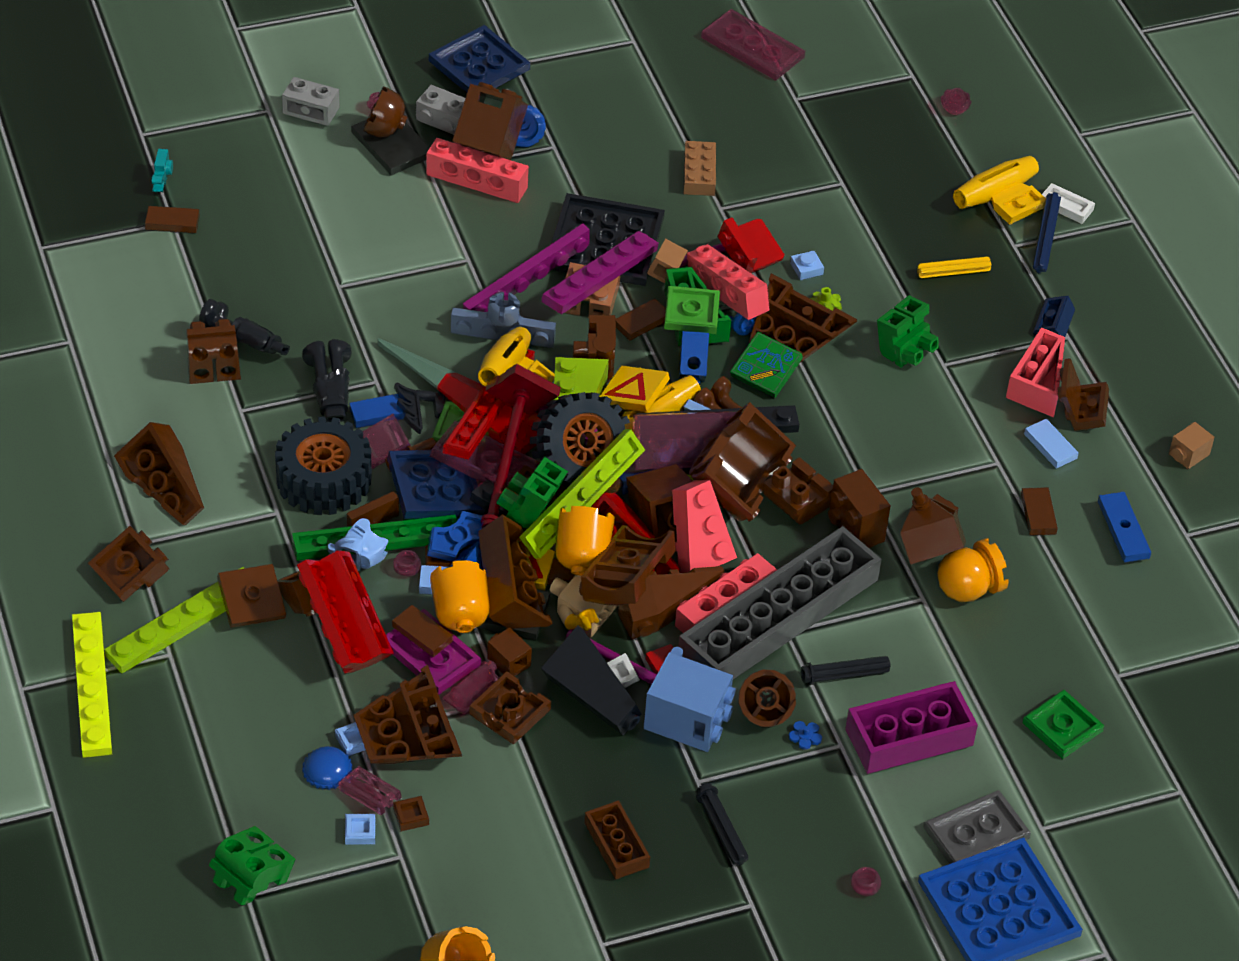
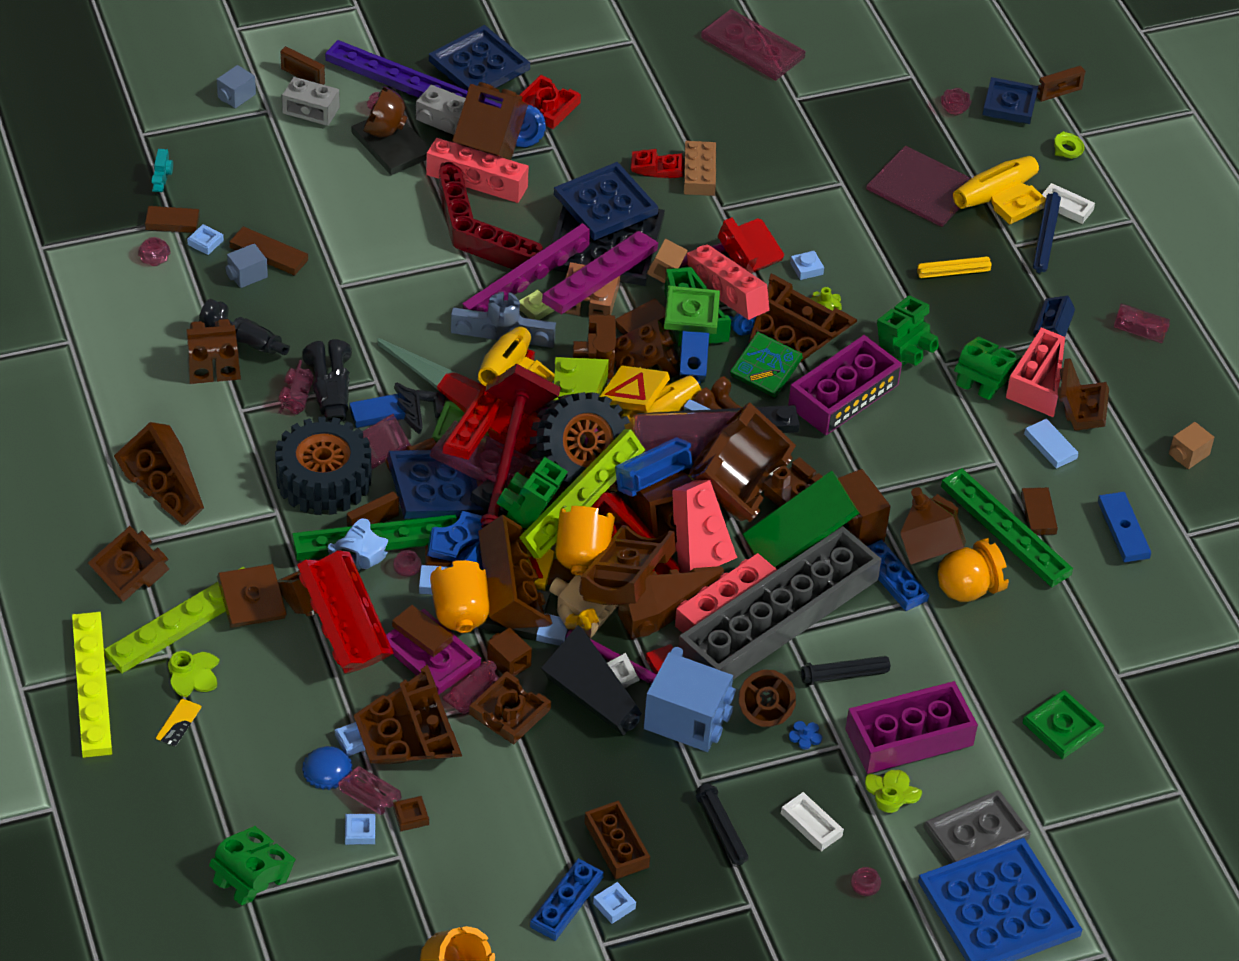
(154, 251): none -> clear pink plate
(178, 722): none -> yellow sticker
(194, 674): none -> lime plate
(205, 239): none -> light blue tile
(236, 86): none -> sand blue brick
(246, 265): none -> sand blue brick
(277, 253): none -> reddish brown tile
(291, 396): none -> clear pink hinge
(302, 66): none -> reddish brown tile
(388, 72): none -> dark purple plate
(476, 236): none -> dark red beam
(533, 306): none -> yellowish green plate
(554, 633): none -> light blue tile
(555, 103): none -> red brick
(566, 899): none -> blue tile
(606, 200): none -> dark blue plate
(614, 902): none -> light blue tile
(648, 347): none -> reddish brown bracket
(650, 164): none -> red slope
(653, 466): none -> blue container
(802, 521): none -> green tile
(812, 821): none -> white tile
(845, 385): none -> magenta brick
(892, 790): none -> lime plate
(898, 579): none -> blue tile
(919, 185): none -> clear pink piece
(985, 364): none -> green hips
(1007, 527): none -> green plate
(1010, 100): none -> dark blue plate
(1061, 83): none -> reddish brown tile
(1071, 140): none -> lime piece
(1142, 323): none -> clear pink hinge

